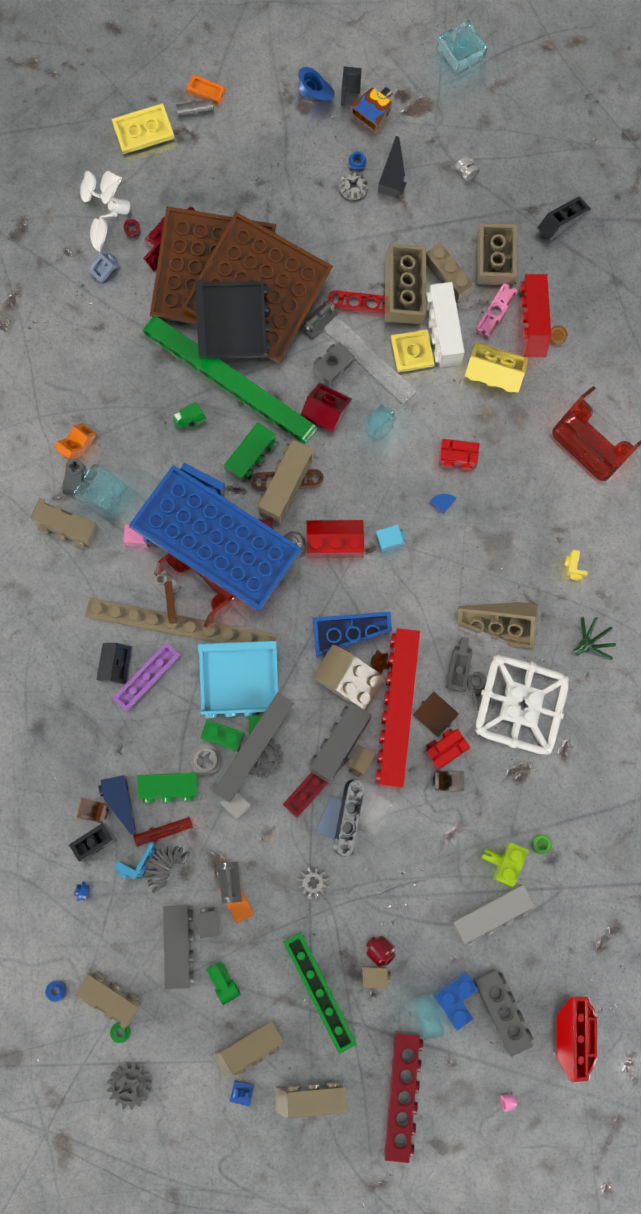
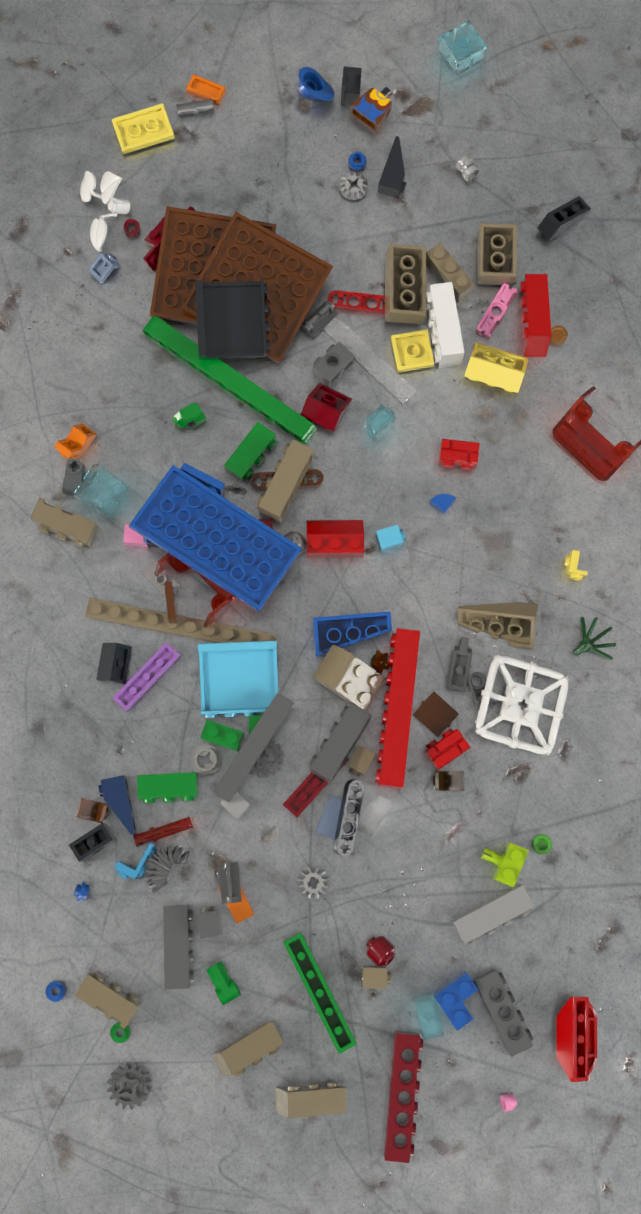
(241, 1093): blue tile -> none

